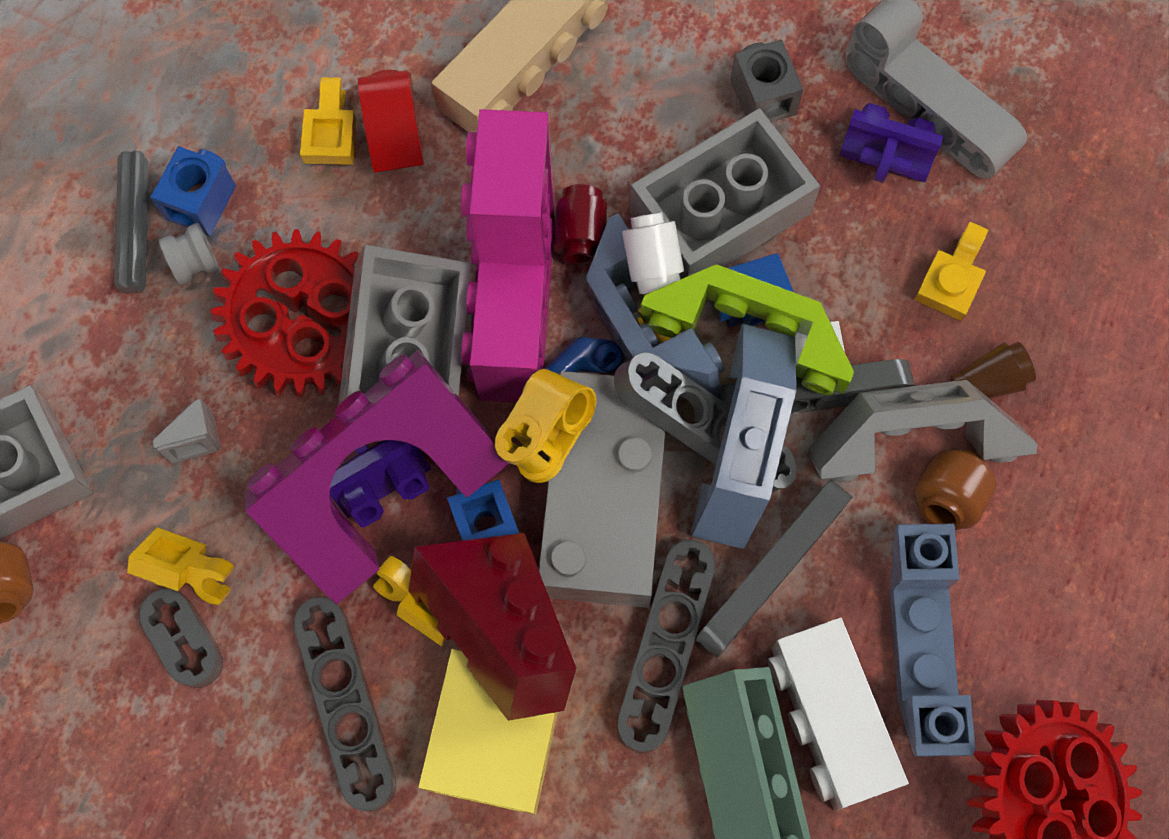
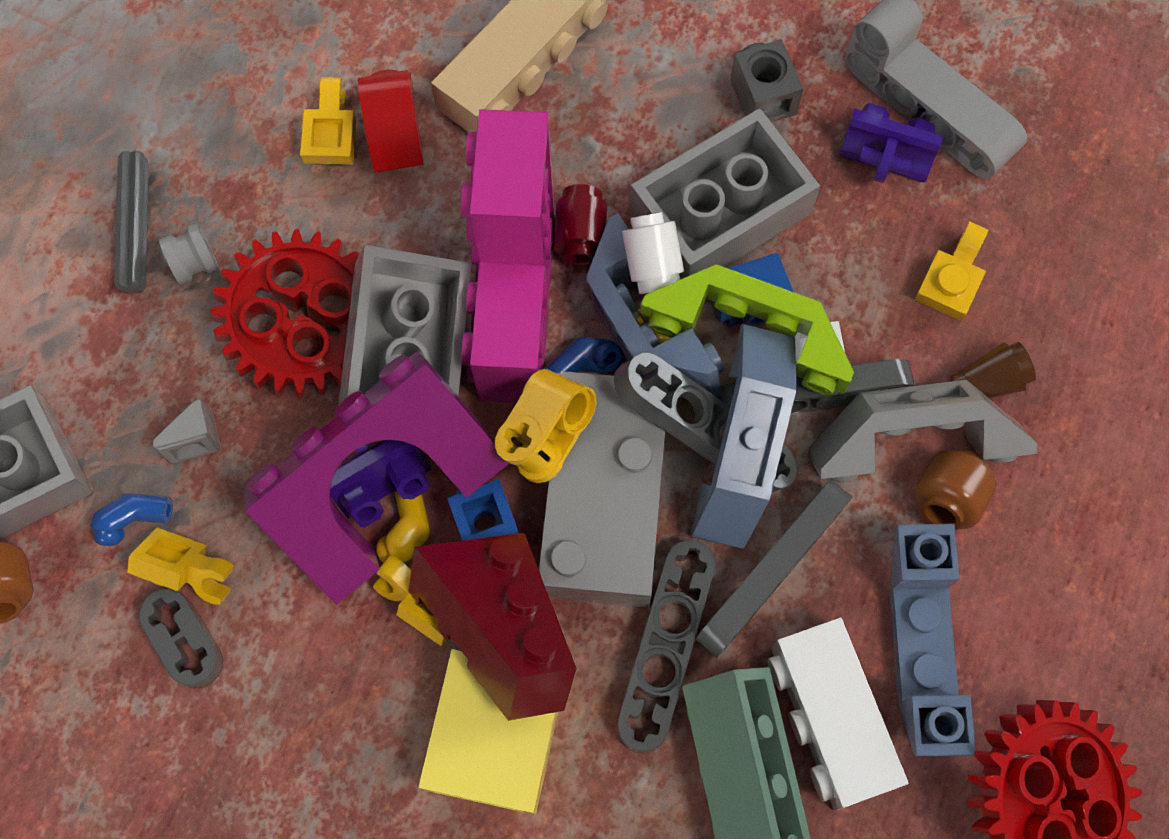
(111, 519): none -> blue arm
(199, 206): blue brick -> none
(337, 705): dark grey beam -> none
(409, 531): none -> yellow arm

